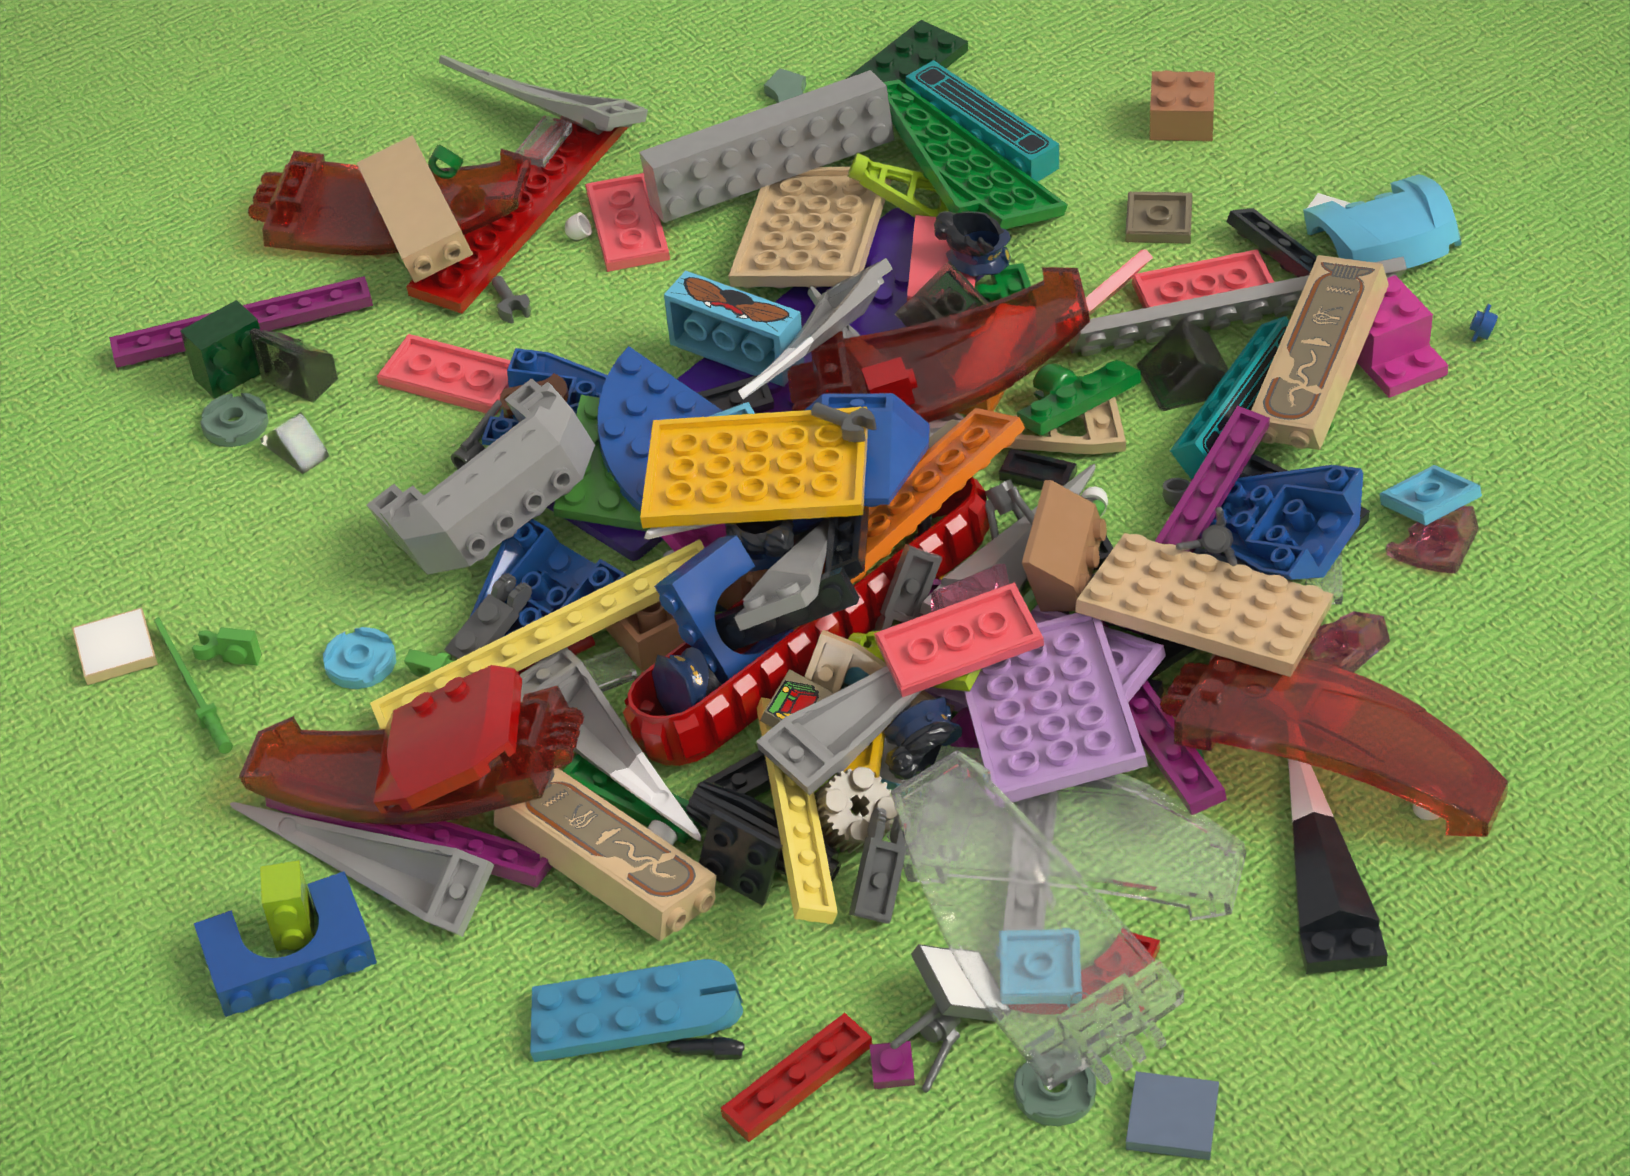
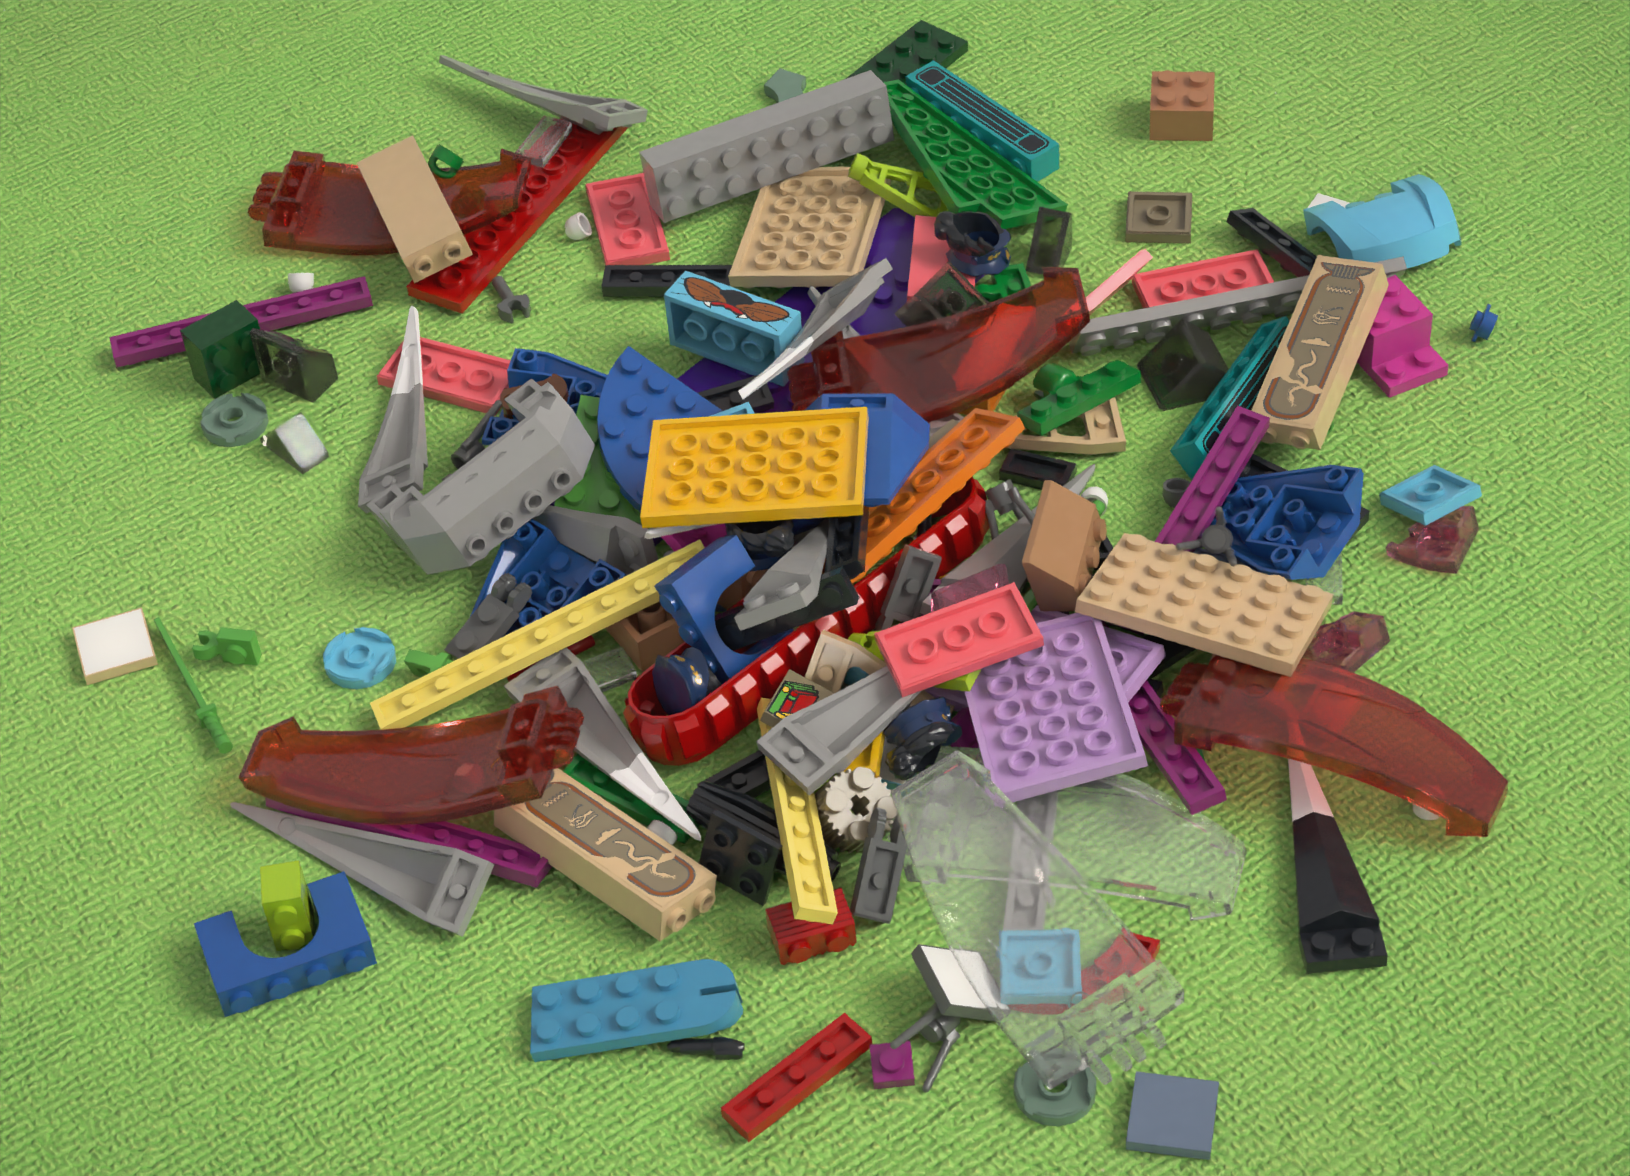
(300, 281): none -> white hinge
(401, 445): none -> light grey plate
(448, 737): red wedge -> none
(600, 537): none -> light grey plate
(654, 279): none -> black plate
(800, 939): none -> red brick
(851, 424): dark grey bar -> none
(891, 378): red brick -> none
(1050, 240): none -> clear smoke slope

